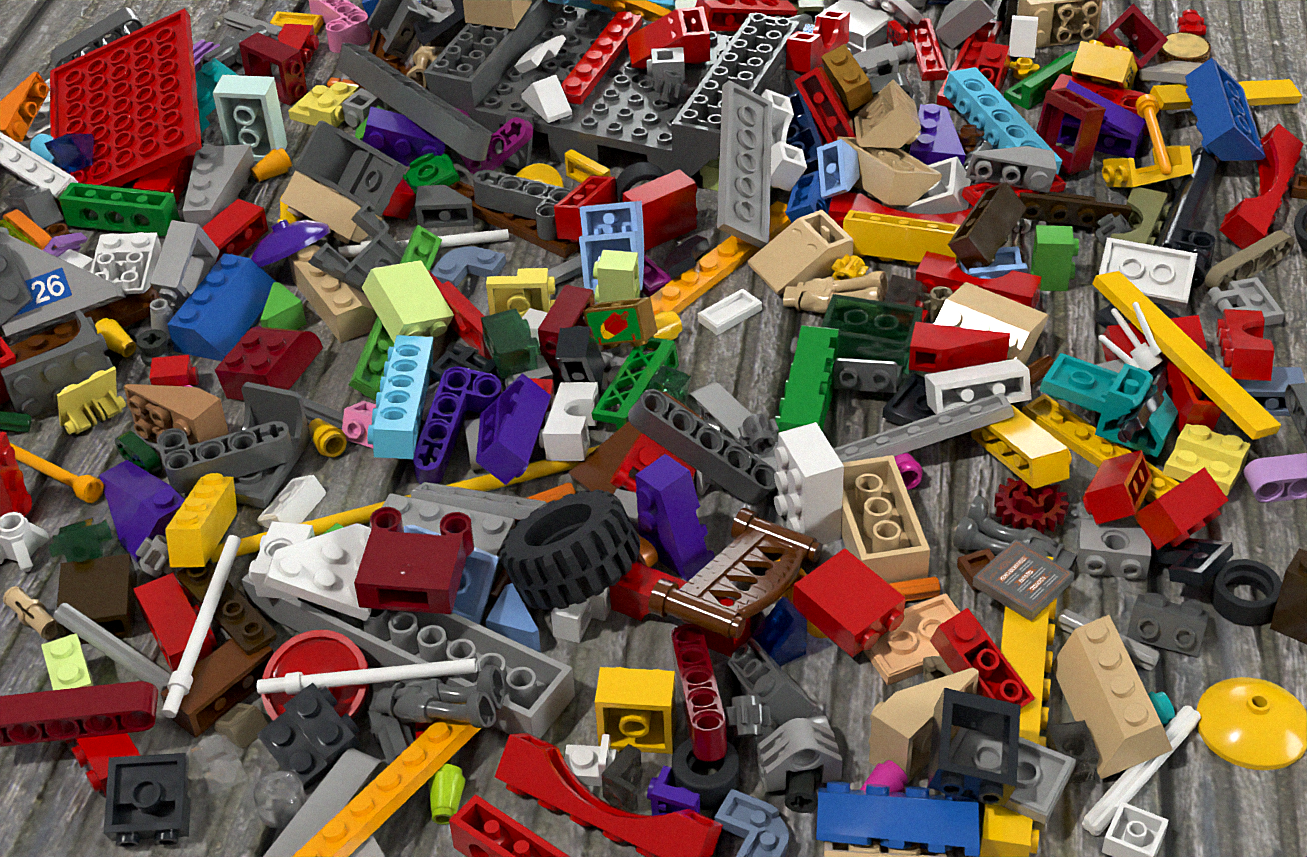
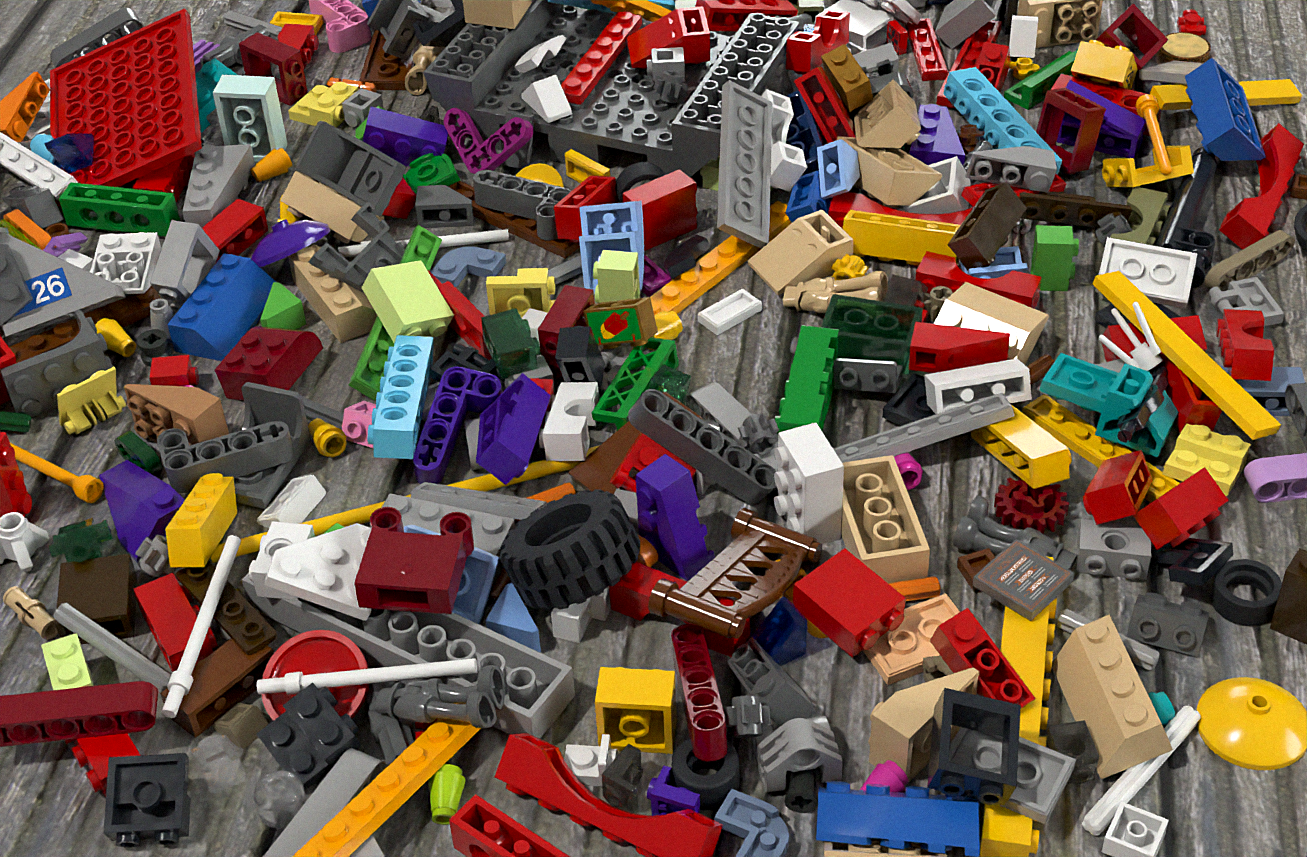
(415, 102): dark grey beam -> none
(905, 51): light grey pin -> none

